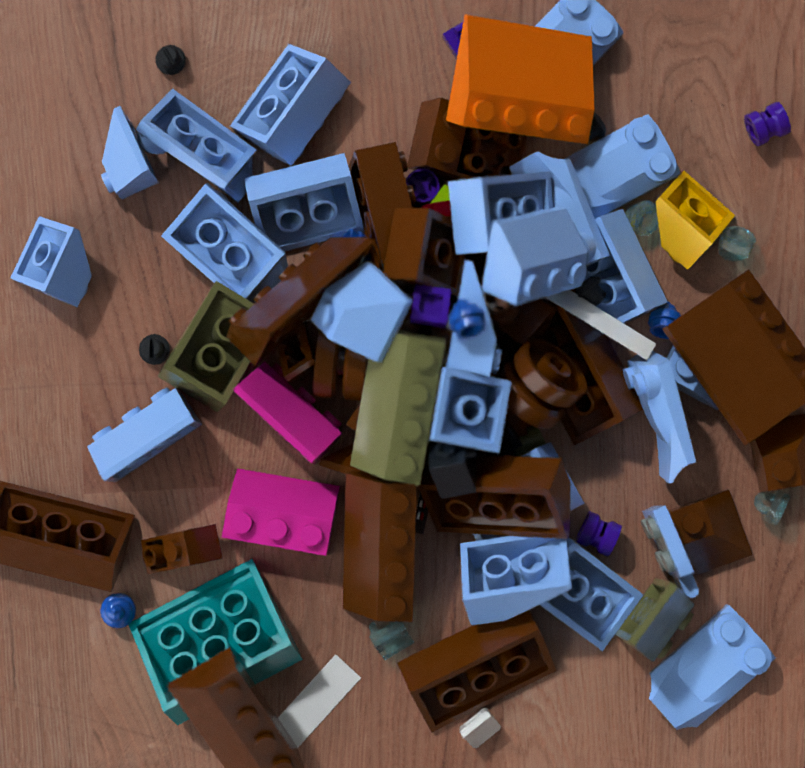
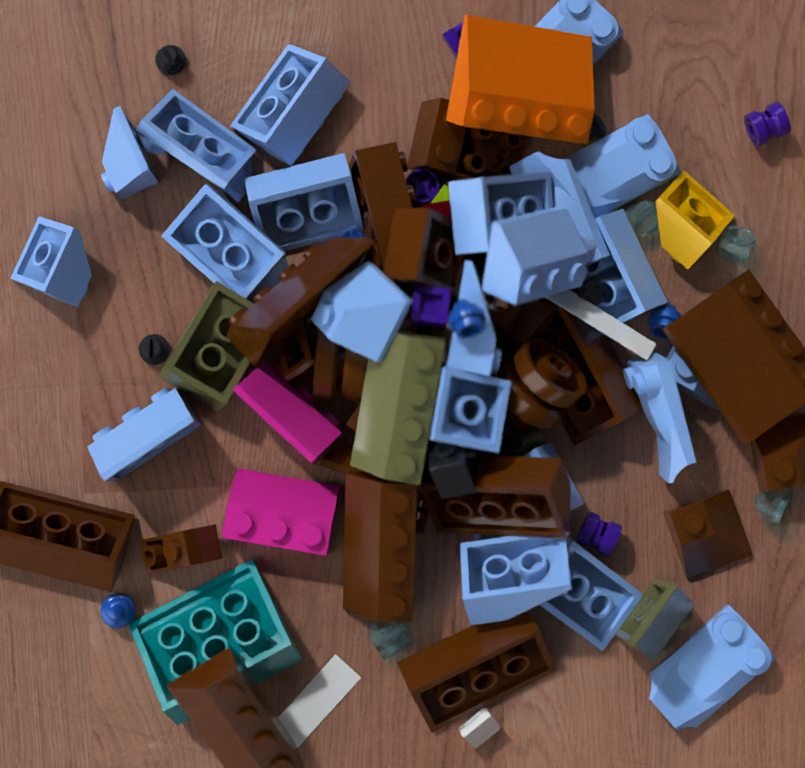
(671, 552): light blue piece -> none

